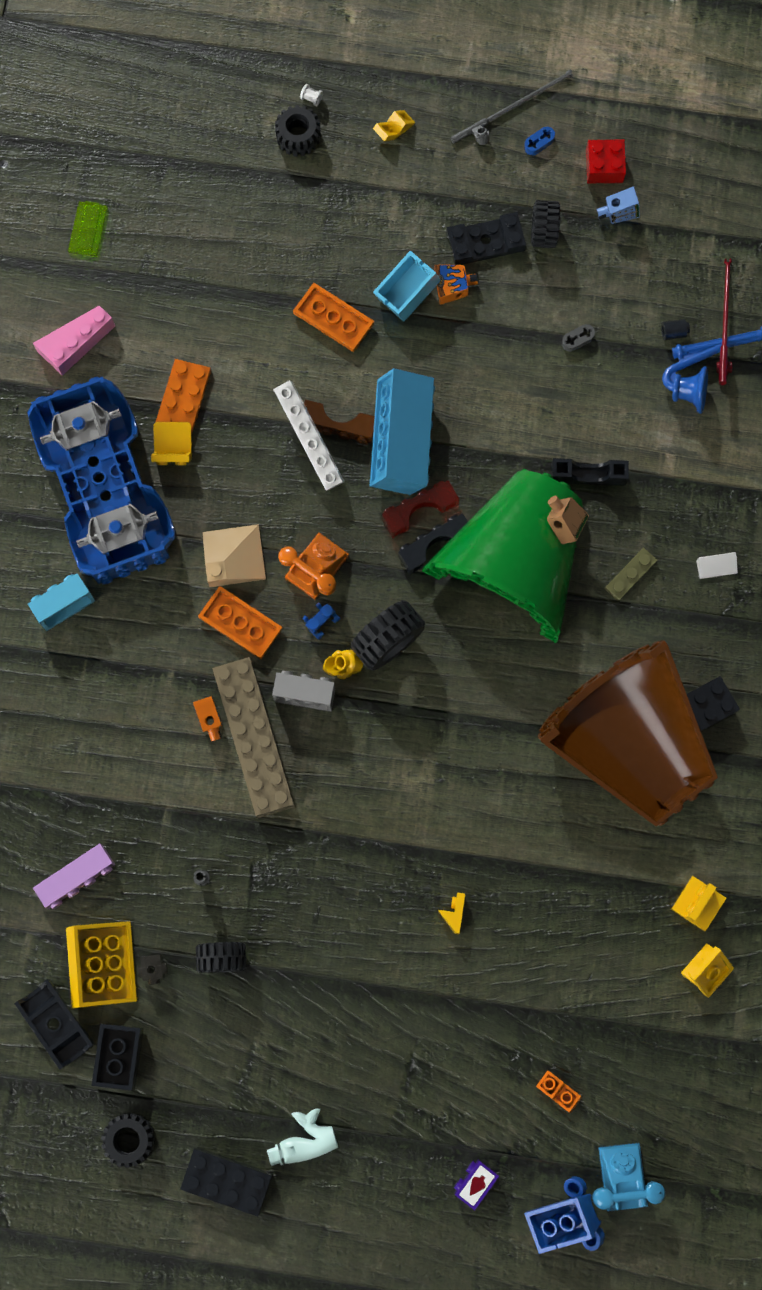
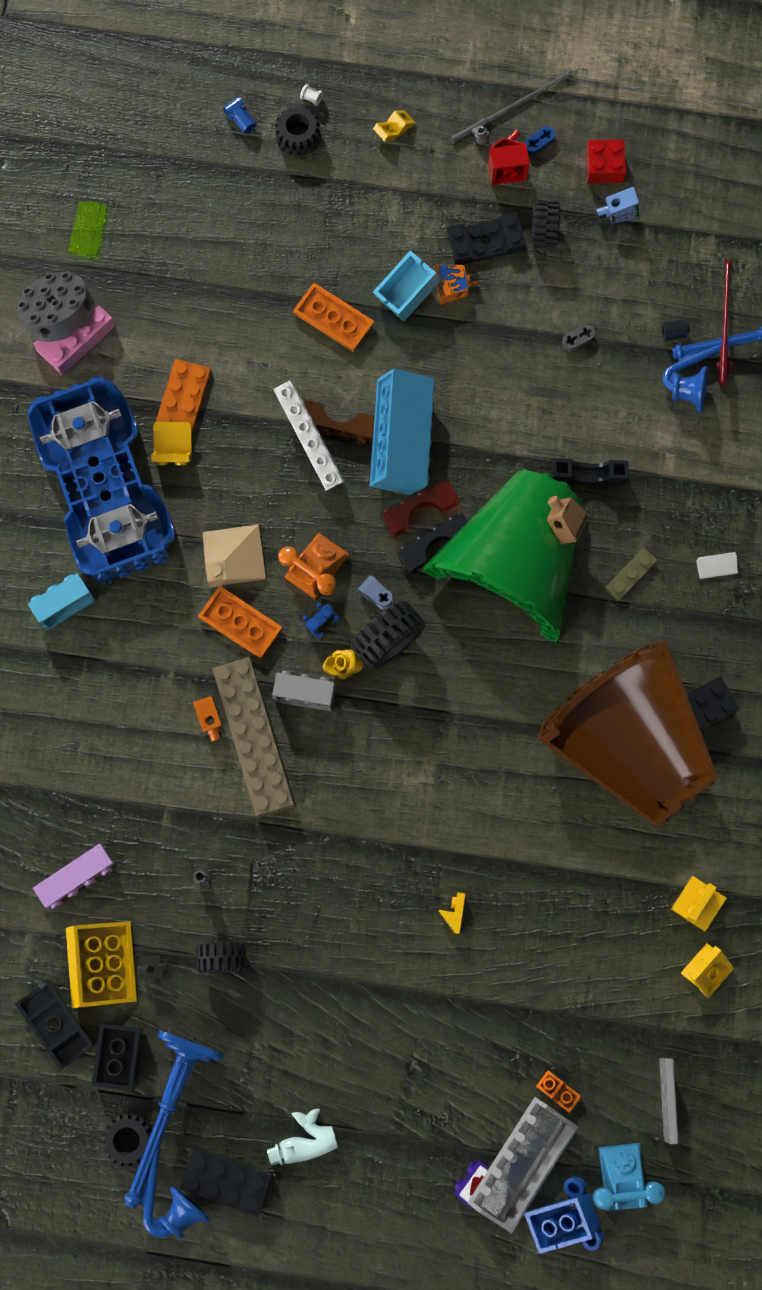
(55, 306): none -> dark grey brick
(142, 1192): none -> blue piece
(238, 113): none -> blue piece
(374, 591): none -> sand blue piece
(508, 160): none -> red piece
(522, 1165): none -> window
(668, 1100): none -> light grey tile

